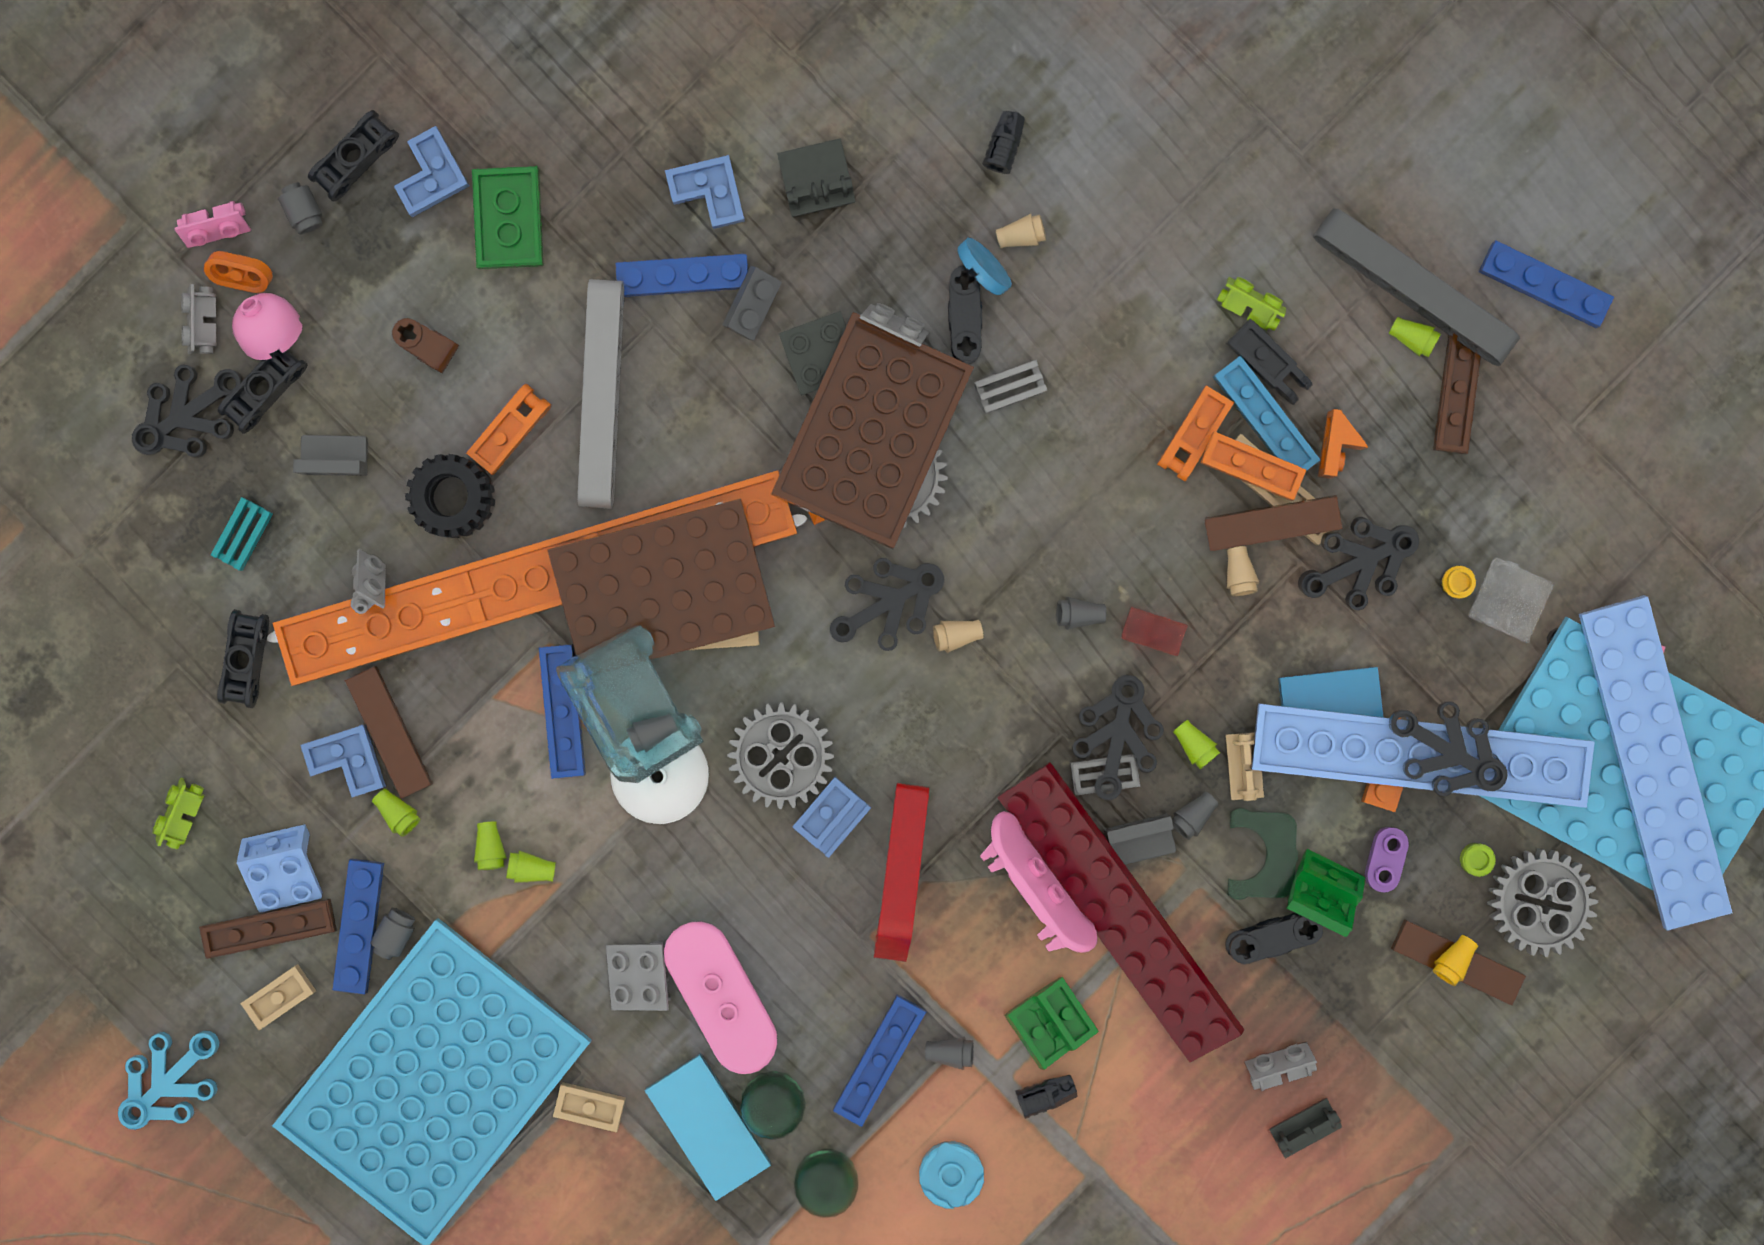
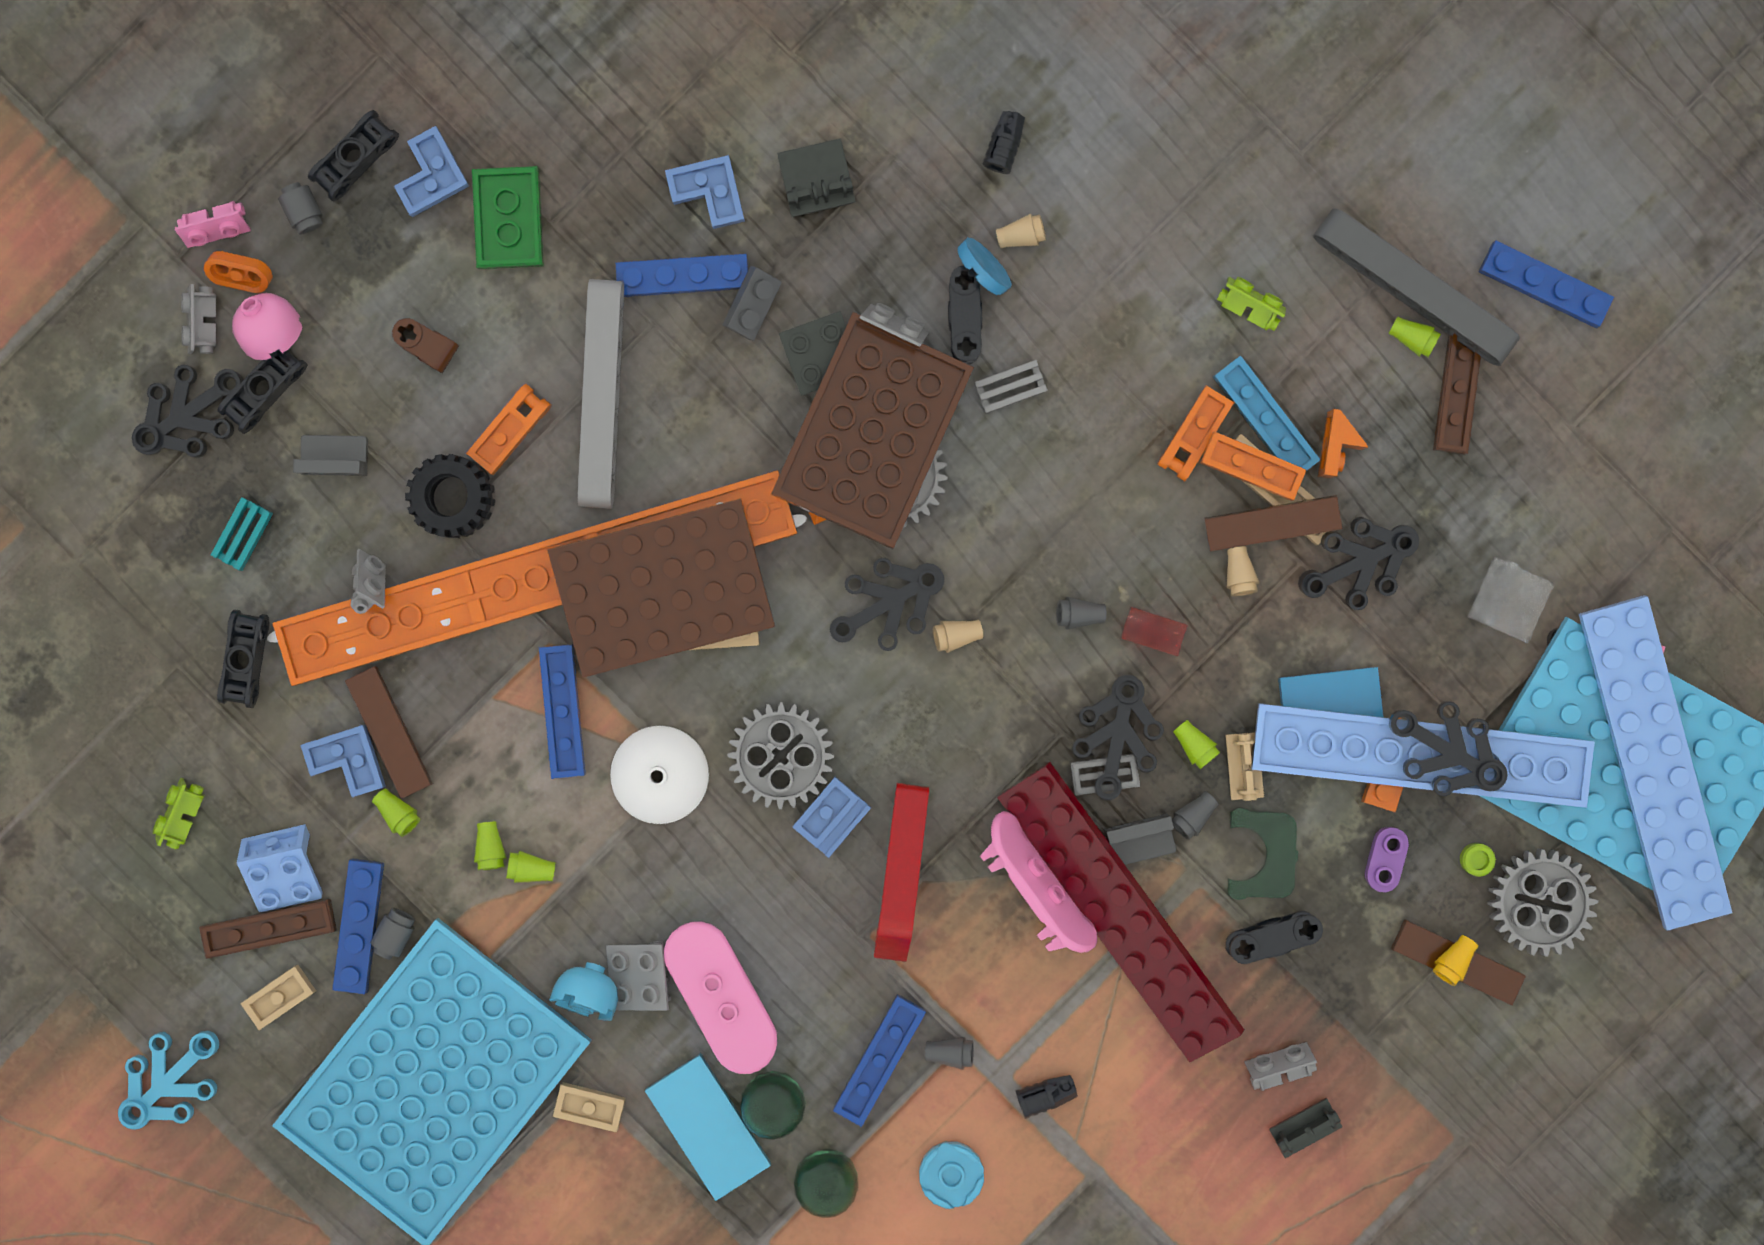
(586, 991): none -> medium azure cylinder
(620, 686): clear light blue windscreen -> none
(650, 732): dark grey cone -> none
(1051, 1023): green slope -> none
(1267, 359): black hinge -> none
(1326, 893): green slope -> none
(1459, 582): yellow plate -> none

